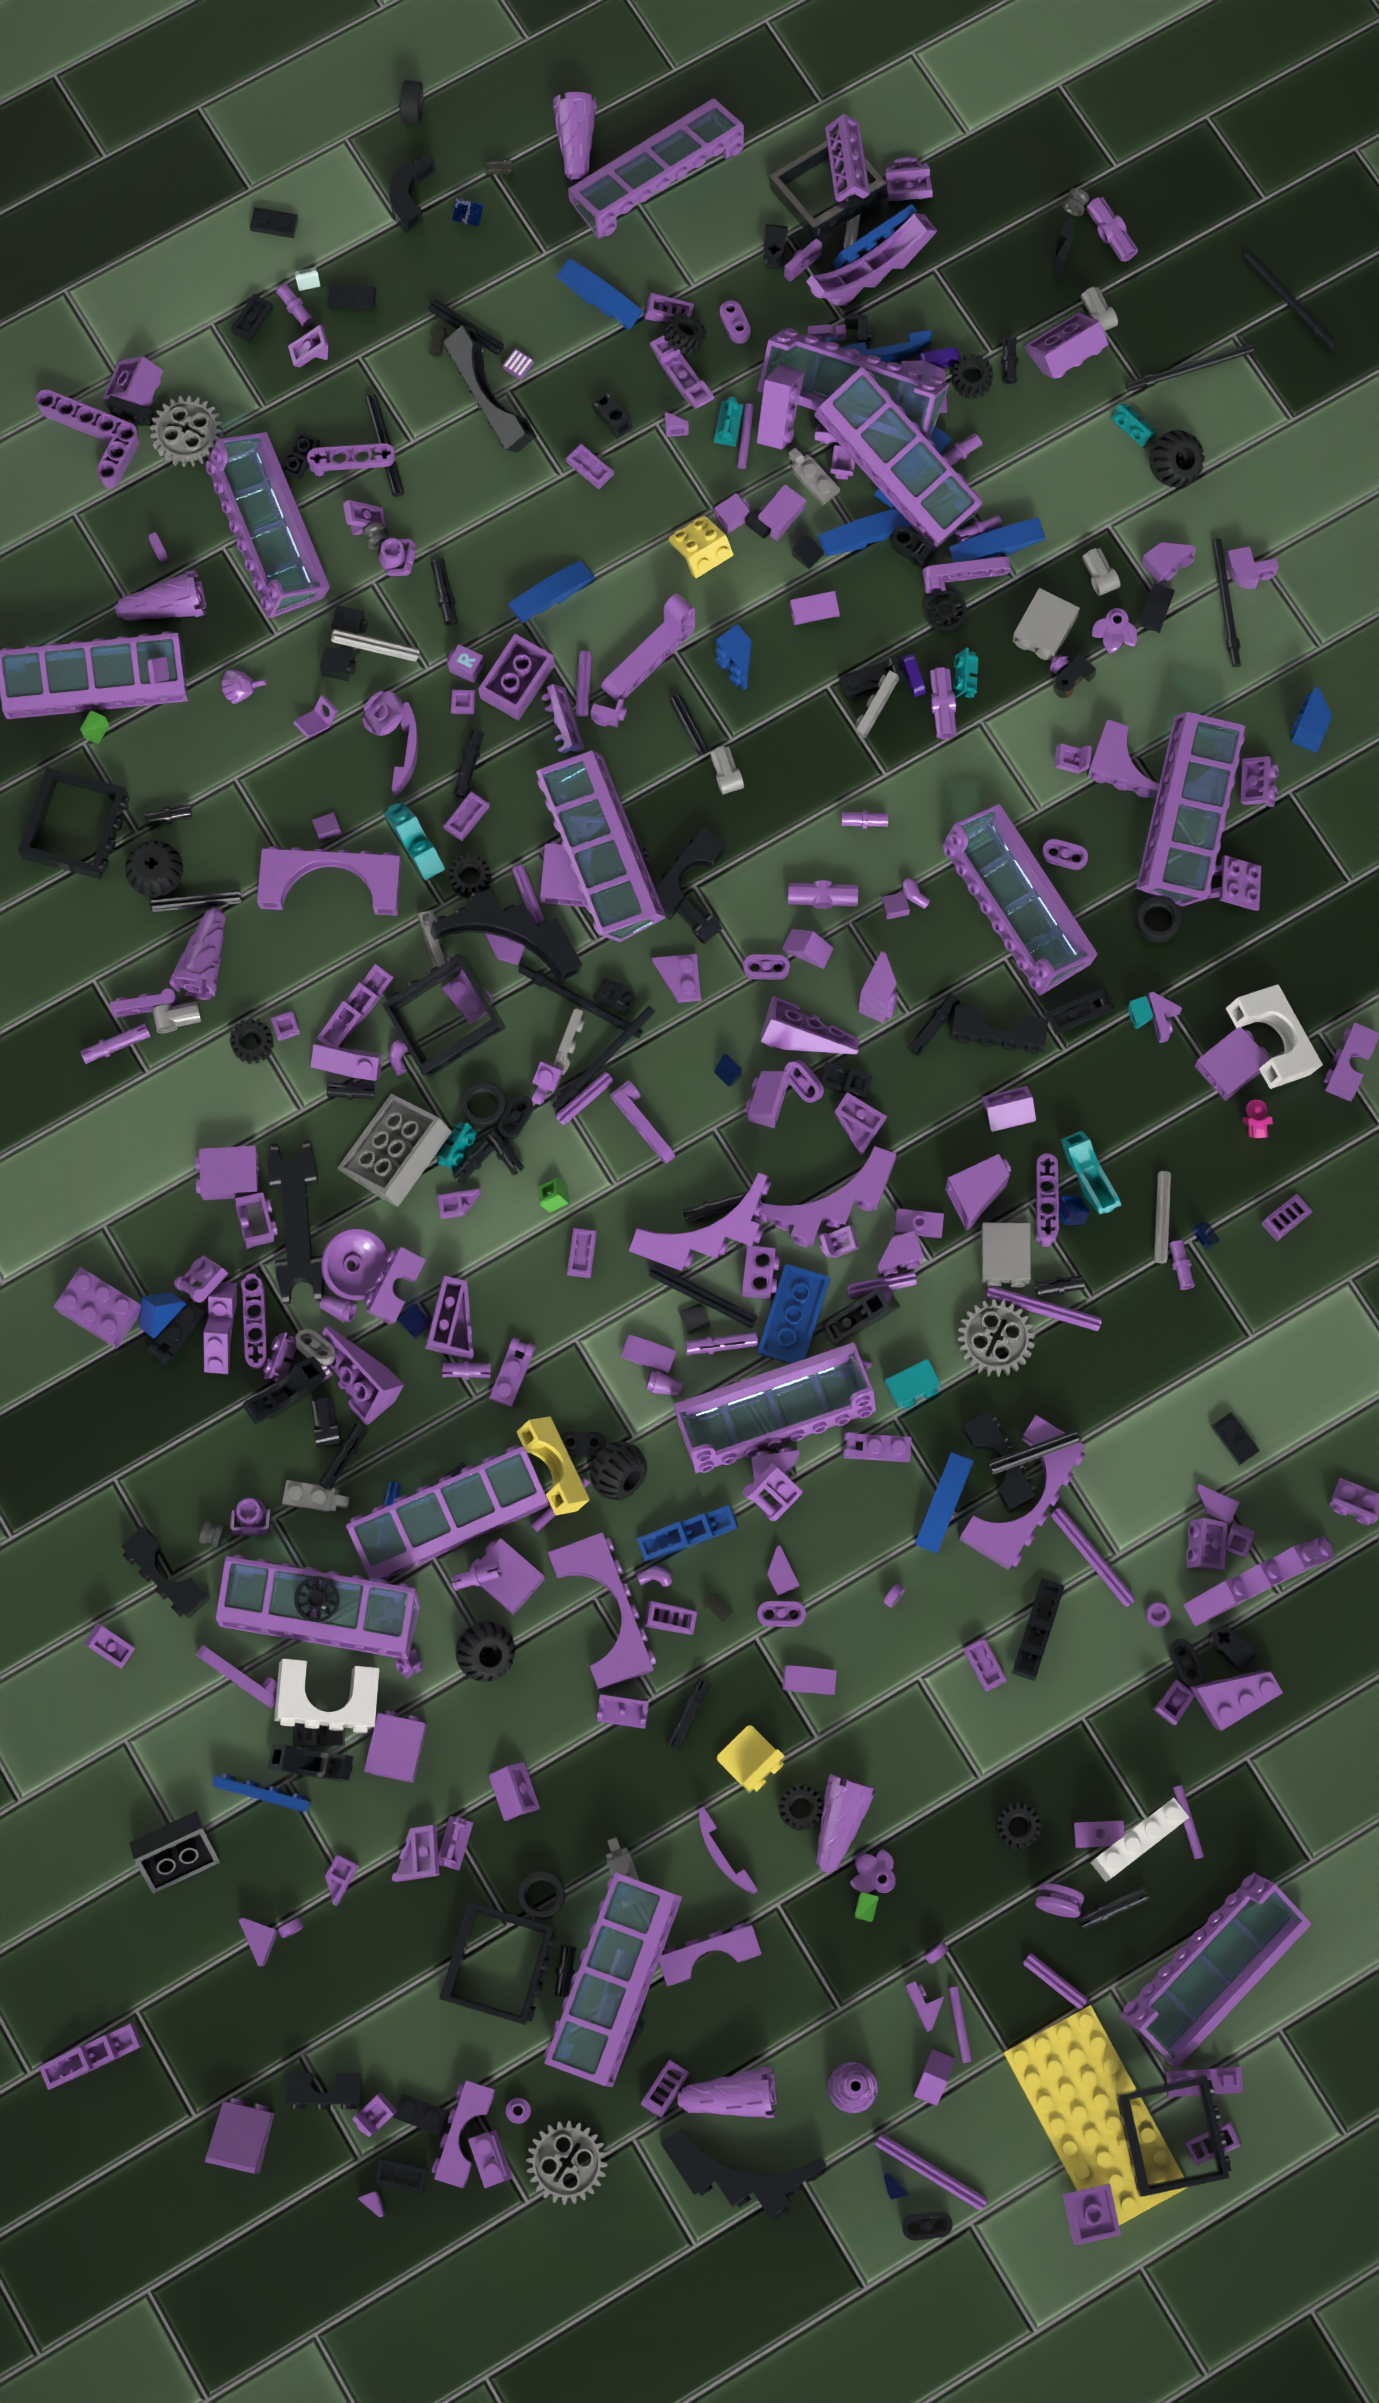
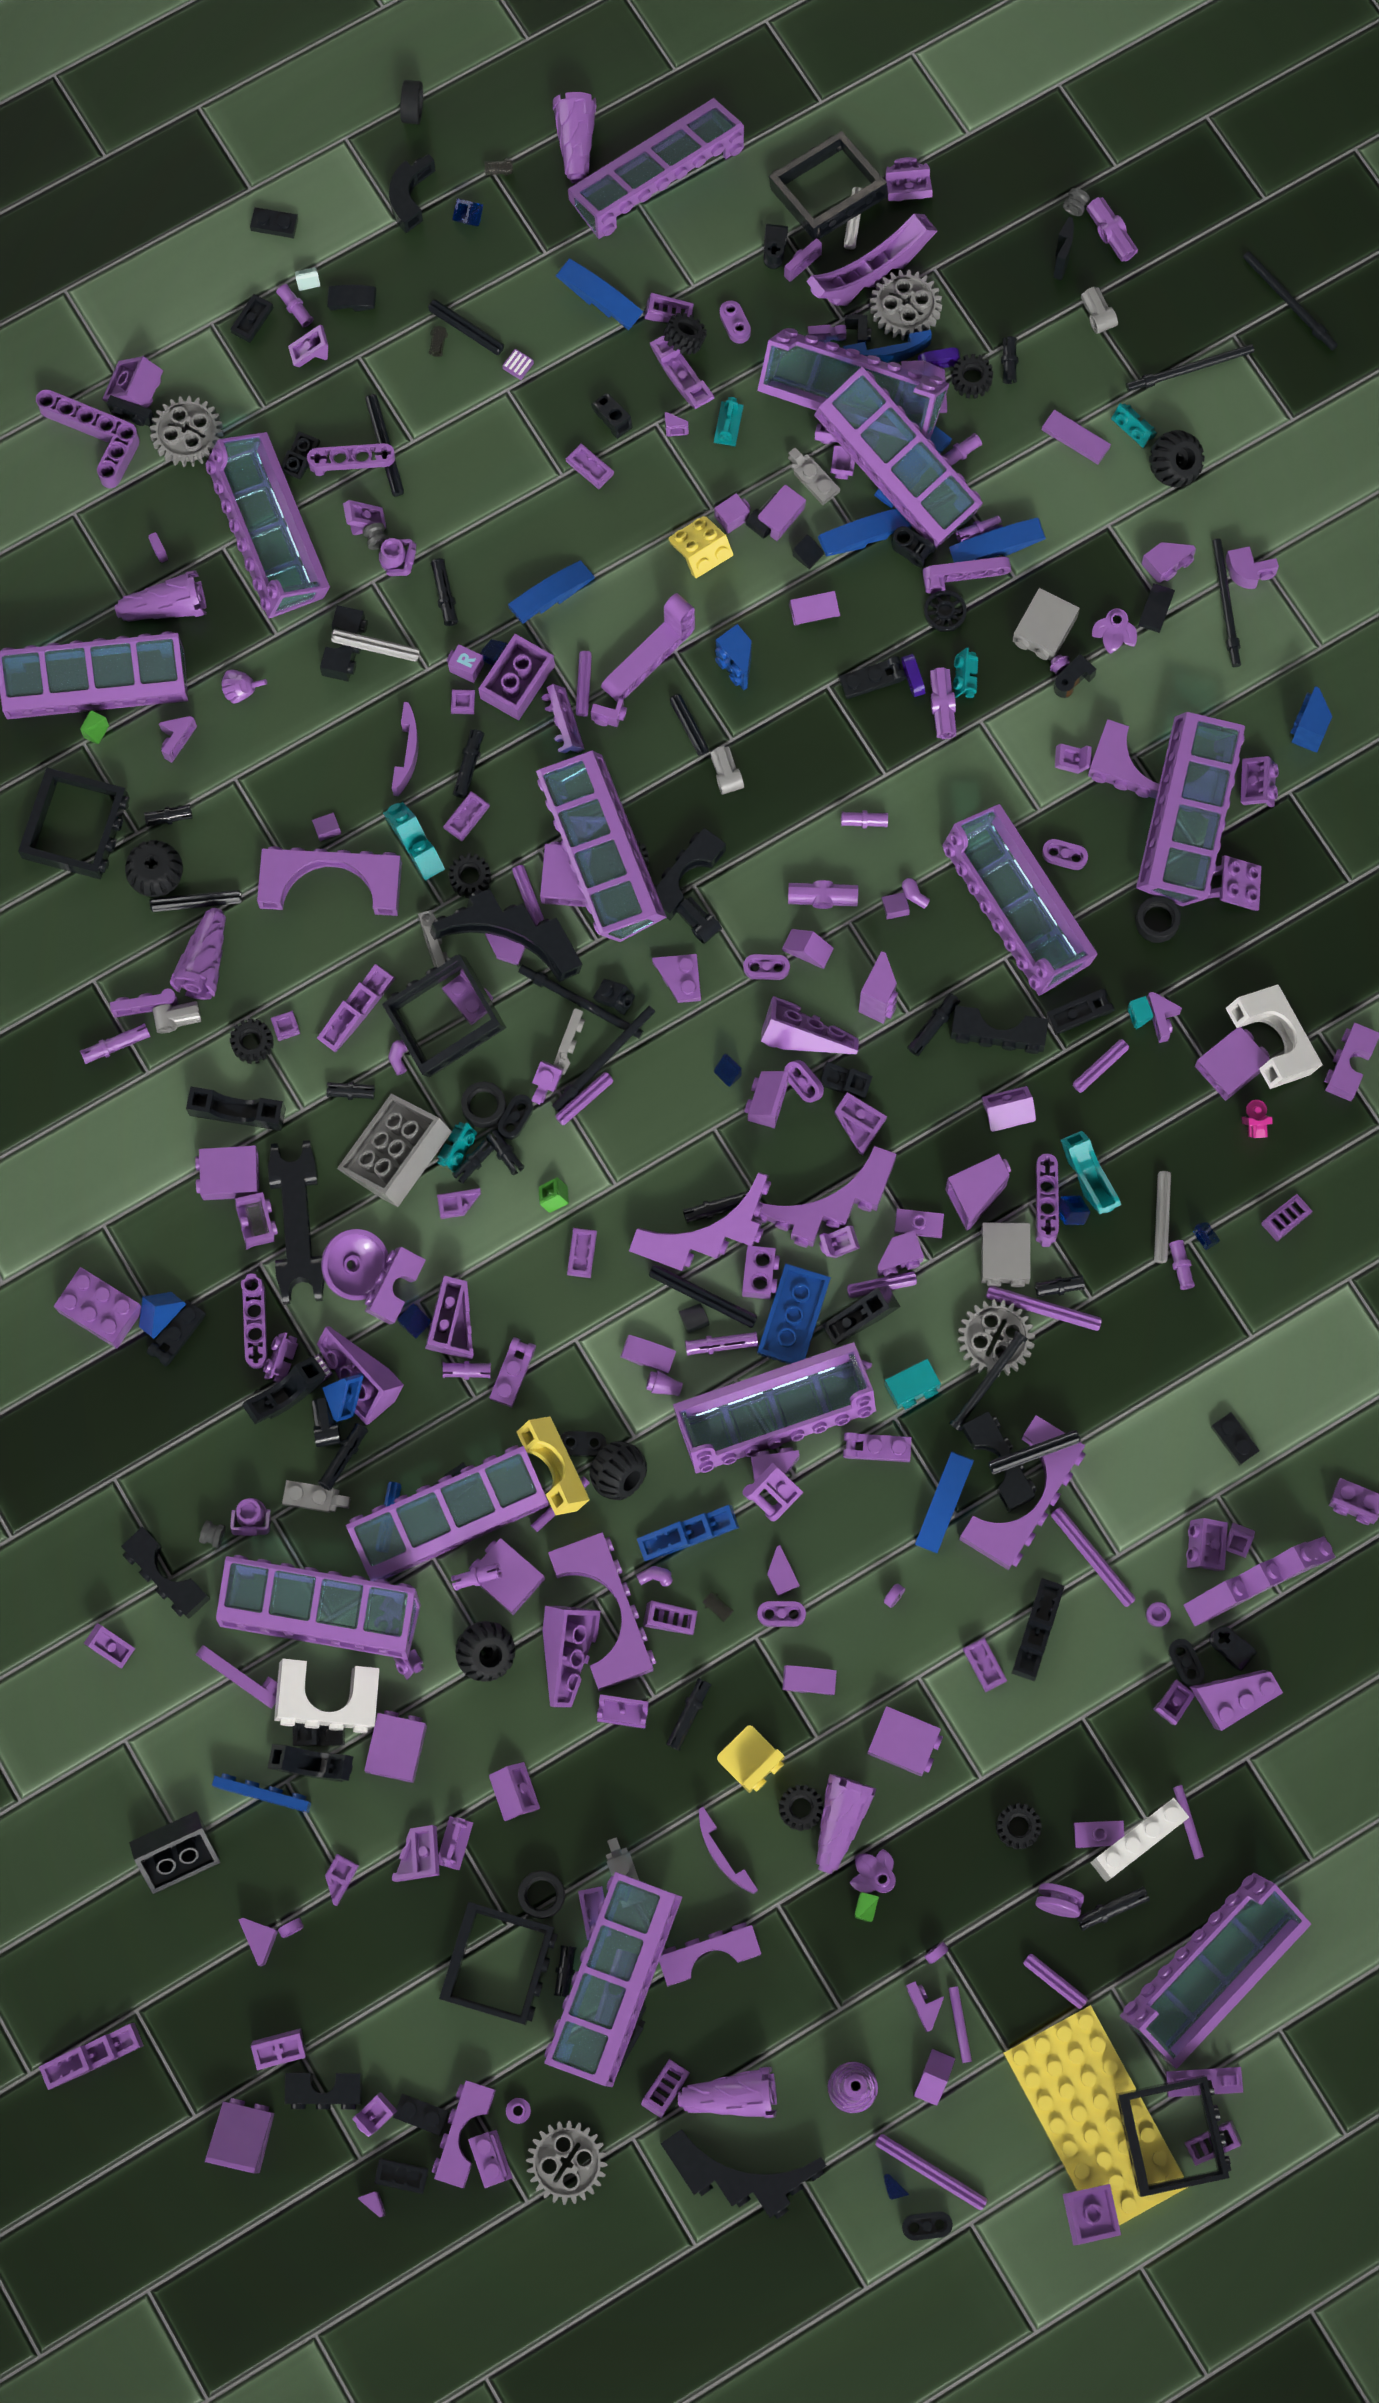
(158, 669): medium lavender slope -> none
(179, 733): none -> medium lavender slope
(206, 1273): medium lavender plate -> none
(218, 1329): medium lavender arch -> none
(255, 1113): none -> black arch
(278, 2049): none -> medium lavender hinge
(316, 720): medium lavender bracket -> none
(316, 1347): light grey plate -> none
(317, 1599): black wheel -> none
(339, 1308): medium lavender cone -> none
(343, 1396): none -> blue slope
(347, 1061): medium lavender slope -> none
(382, 713): medium lavender tile -> none
(468, 353): black arch -> none
(492, 651): none -> clear blue slope
(566, 1645): none -> medium lavender wedge
(590, 1901): none -> medium lavender plate
(624, 1098): medium lavender beam -> none
(745, 436): medium lavender bar -> none
(779, 406): medium lavender wedge -> none
(851, 154): medium lavender fence -> none
(872, 239): blue plate -> none
(876, 704): light grey plate -> none
(905, 304): none -> light grey gear
(905, 1741): none -> medium lavender brick
(988, 1380): none -> black bar
(1067, 345): medium lavender slope -> none
(1076, 437): none -> medium lavender tile
(1100, 1066): none -> medium lavender axle
(1102, 576): light grey piece -> none
(1217, 1505): medium lavender tile -> none

